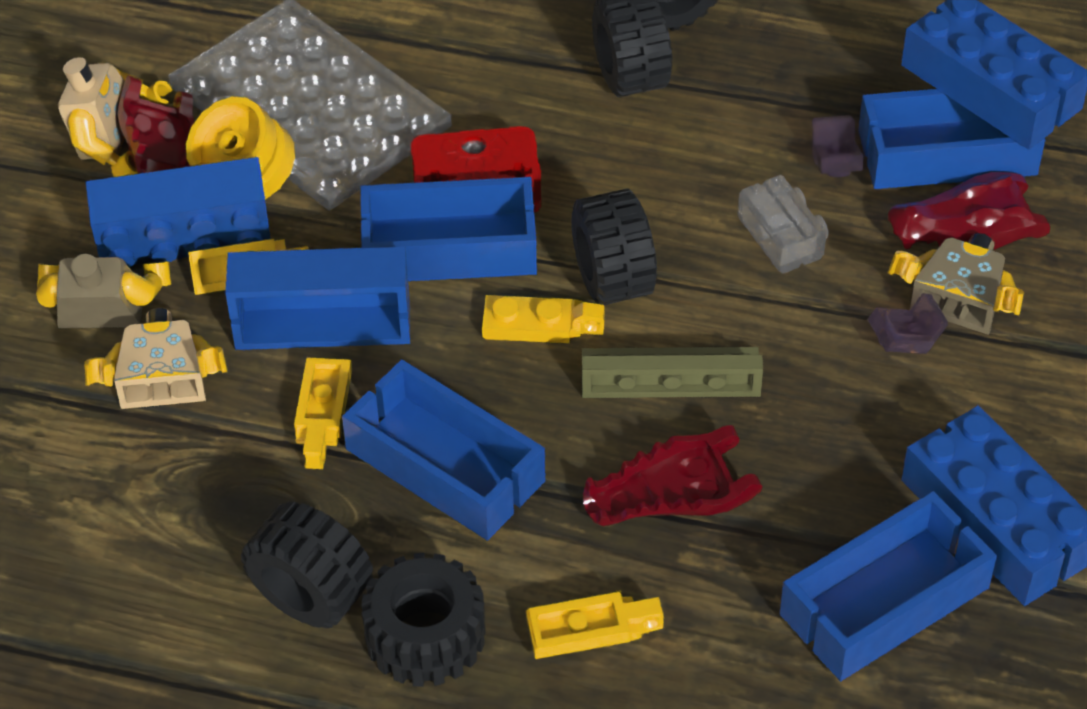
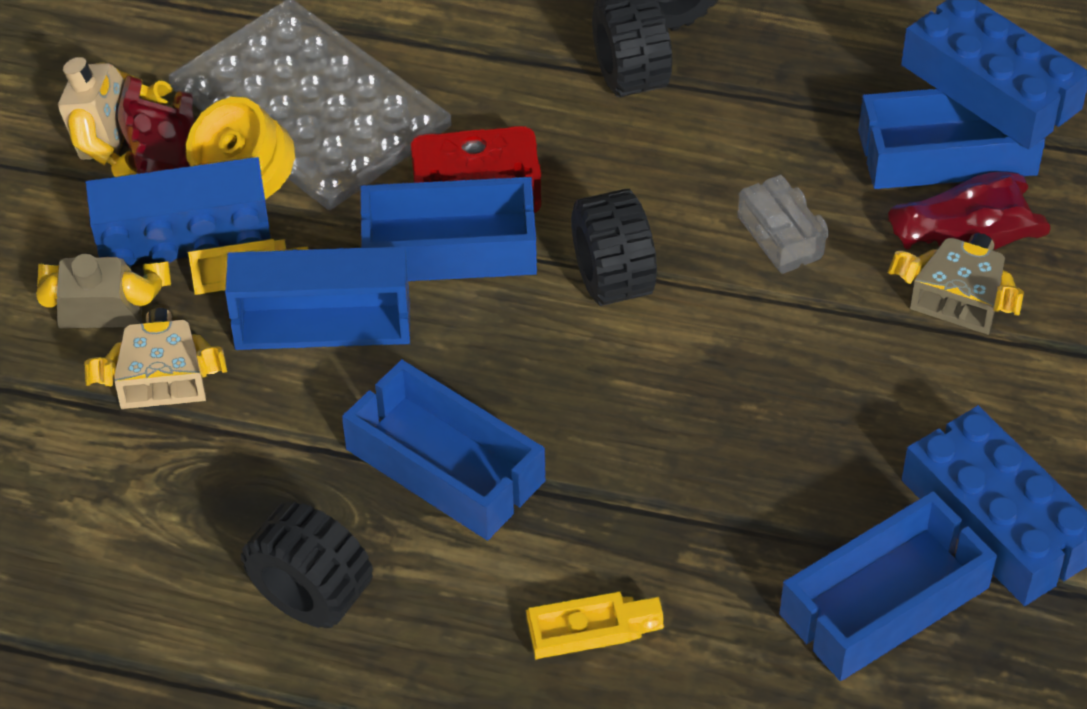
(321, 407): yellow hinge -> none
(431, 650): black tyre -> none
(540, 319): yellow hinge -> none
(671, 372): olive fence -> none
(672, 479): dark red animal -> none
(835, 146): clear purple bracket -> none
(909, 329): clear purple bracket -> none

